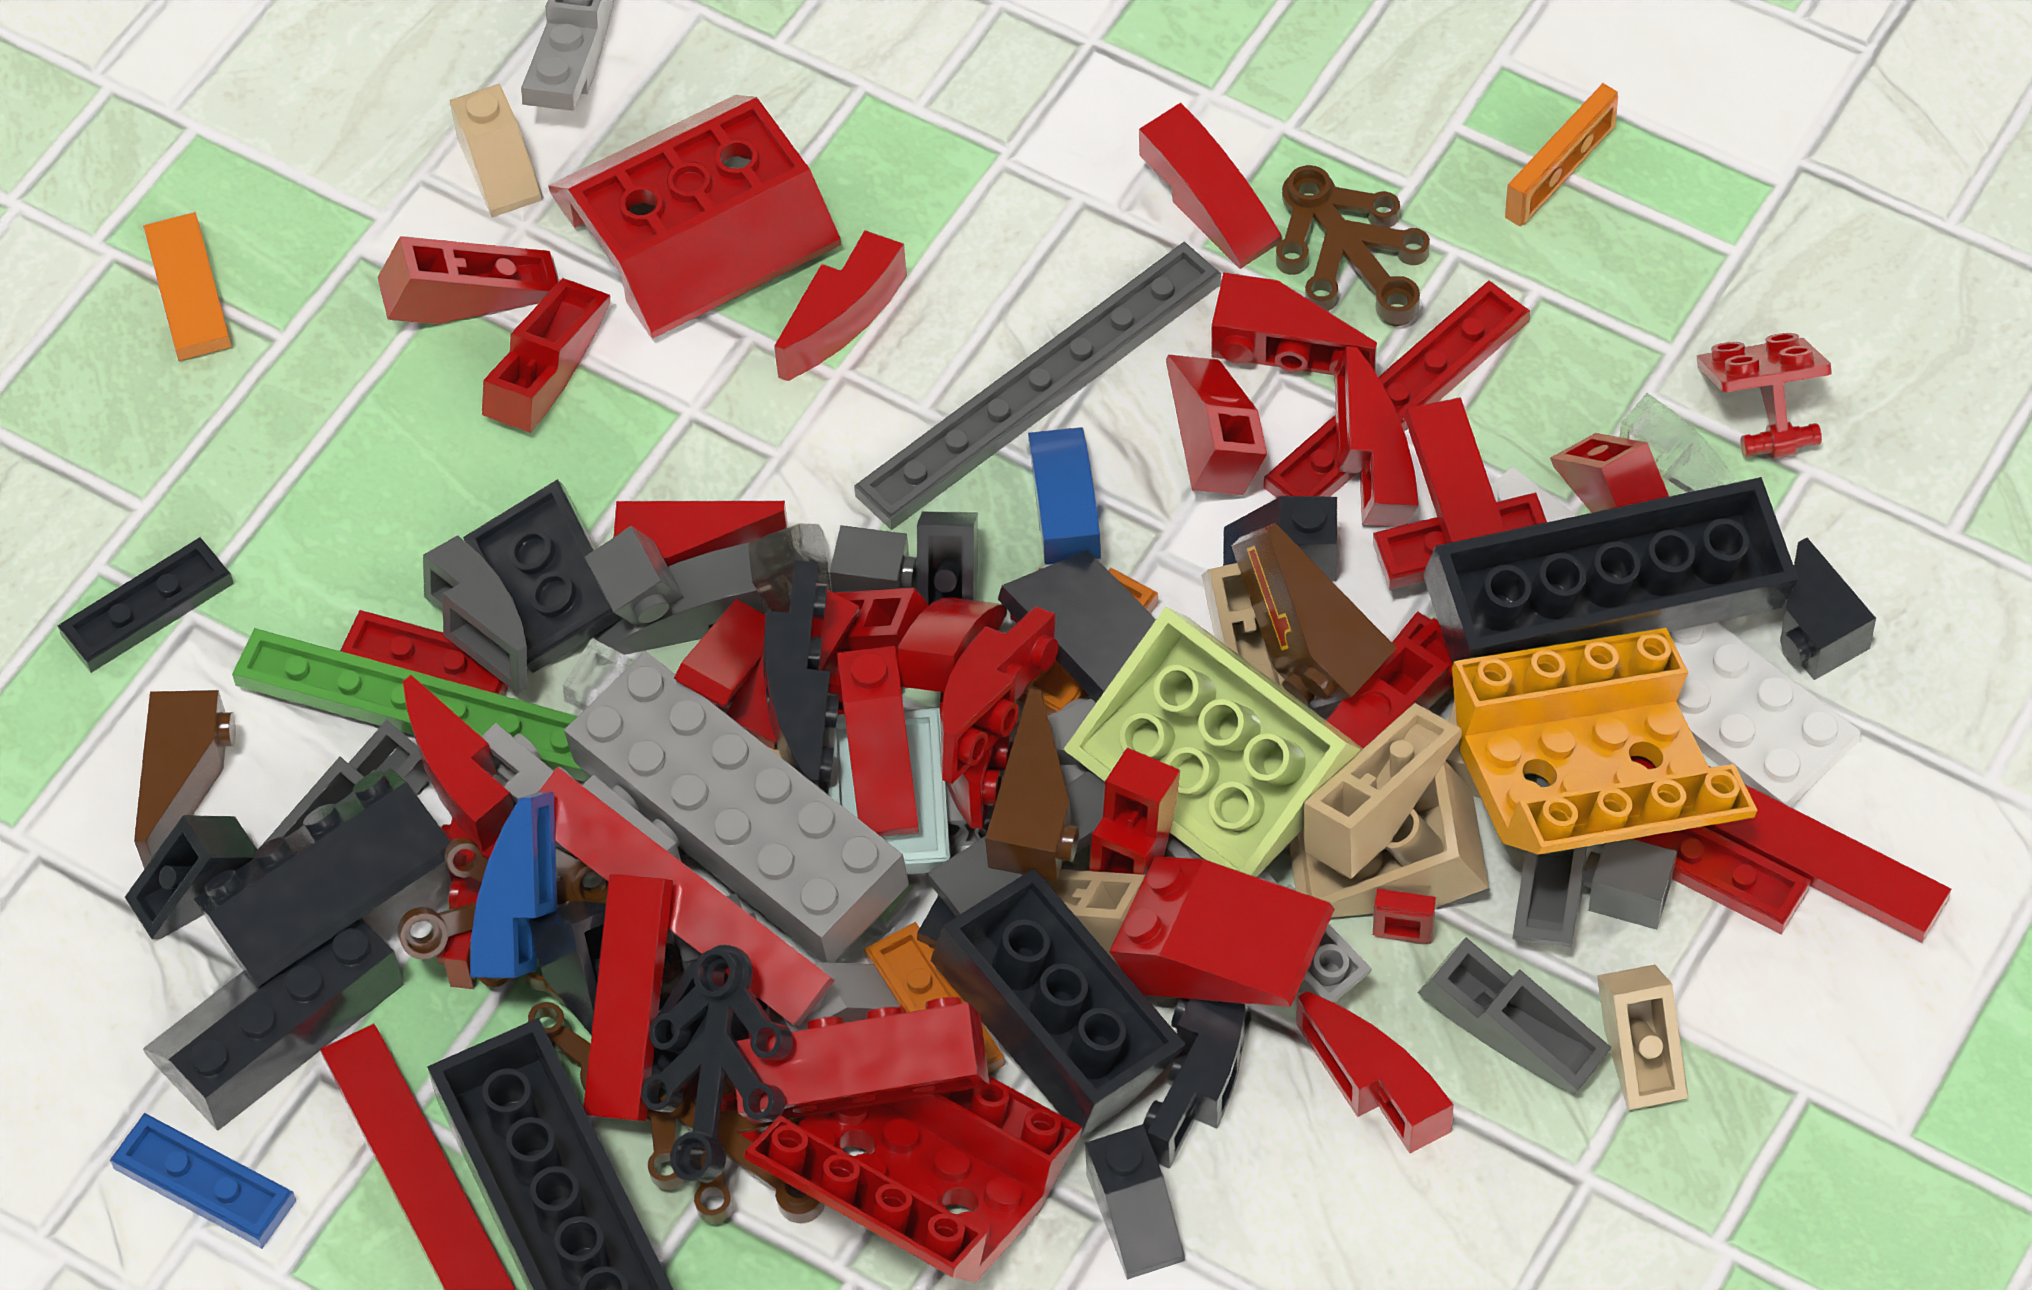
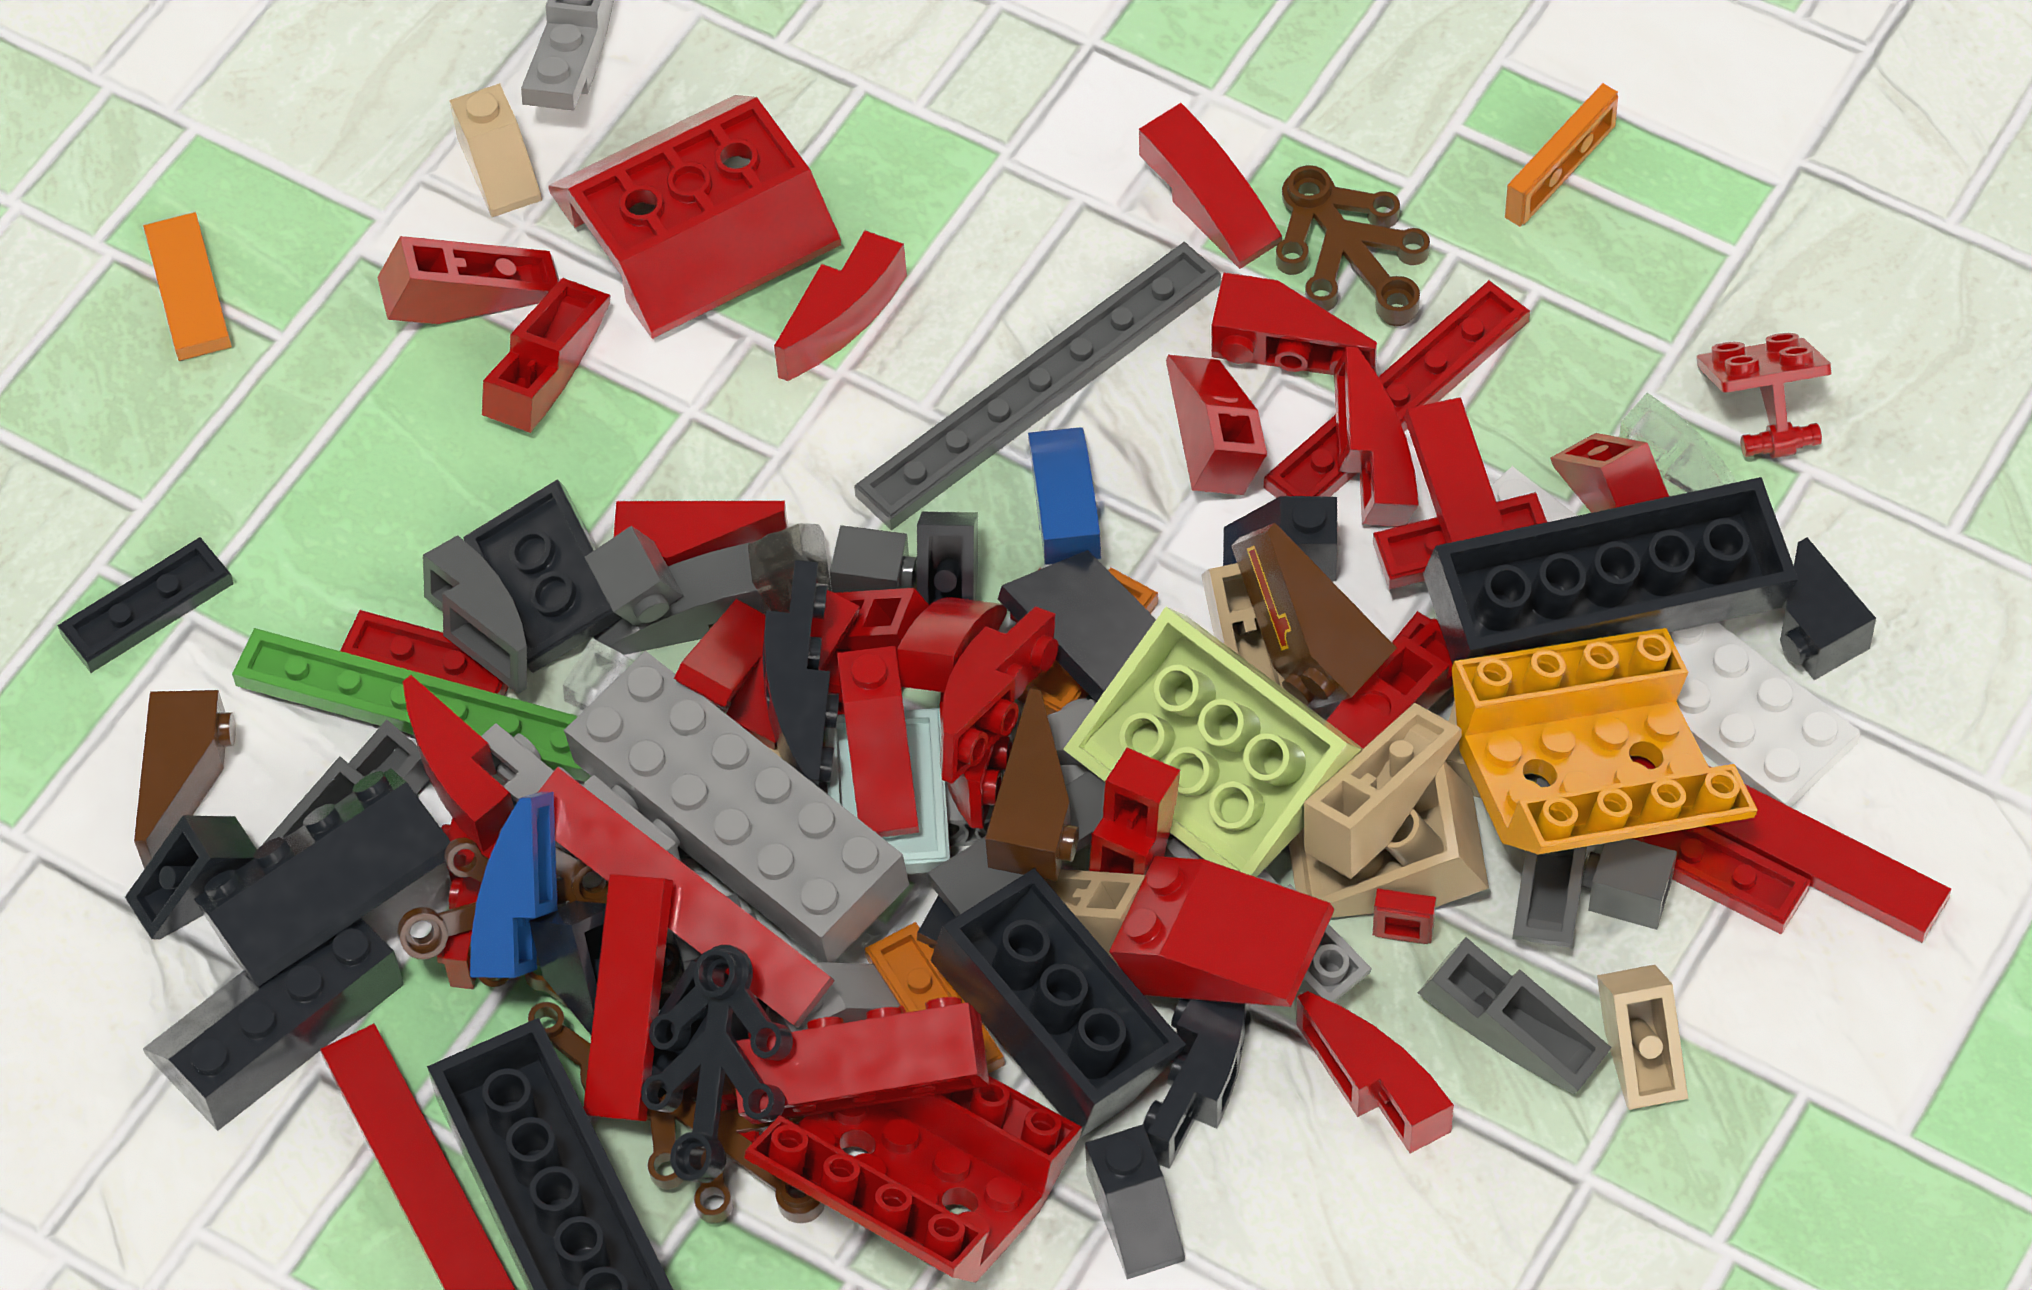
(203, 1180): blue tile -> none

